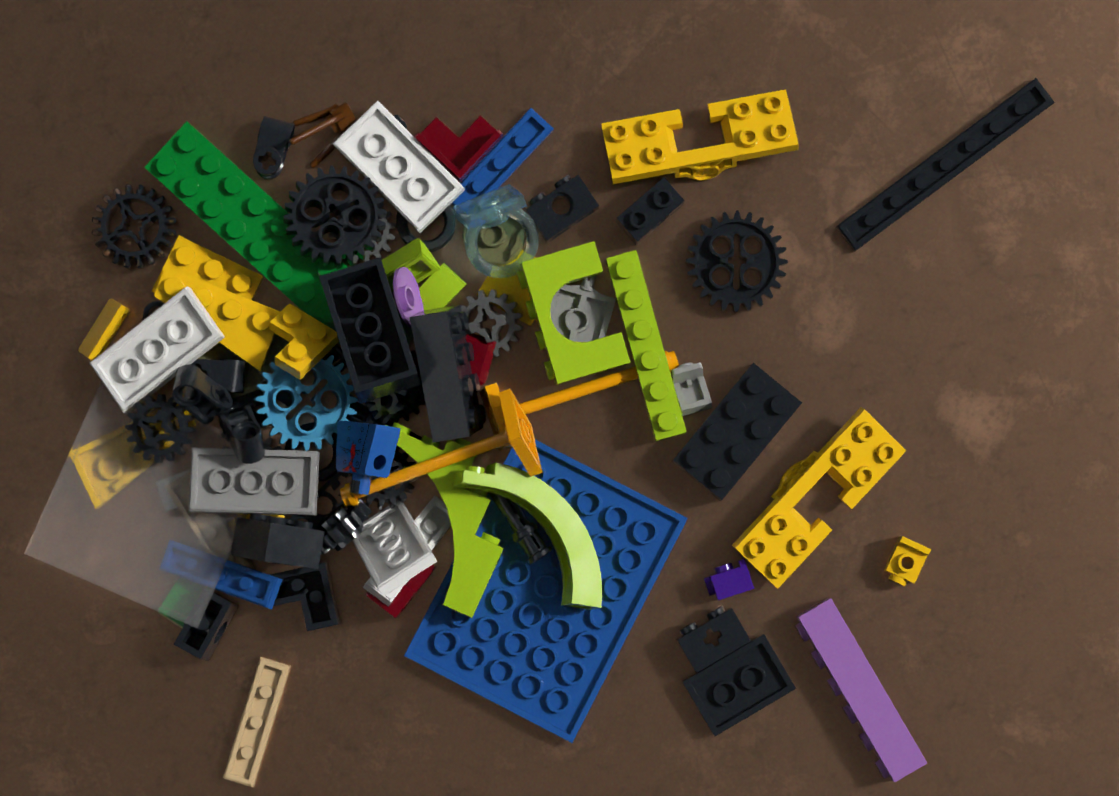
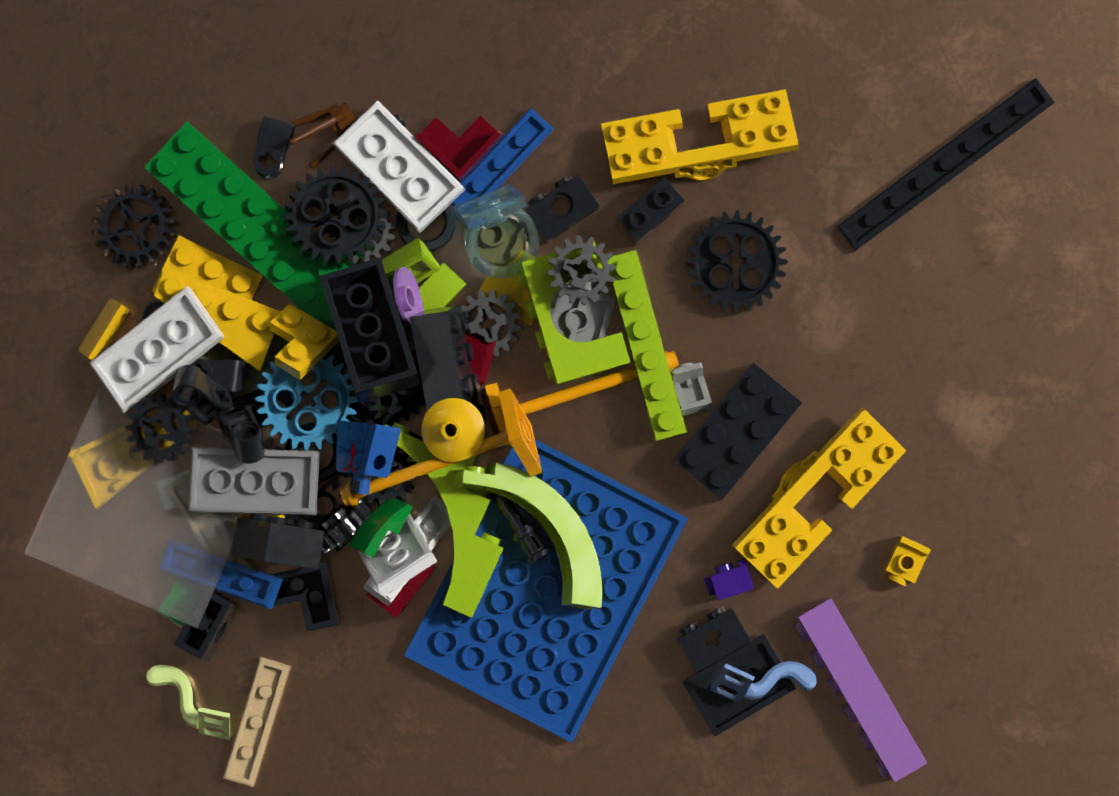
(171, 675): none -> yellowish green piece
(385, 518): none -> green slope
(469, 428): none -> yellow dish
(596, 275): none -> dark grey gear
(793, 670): none -> medium blue piece

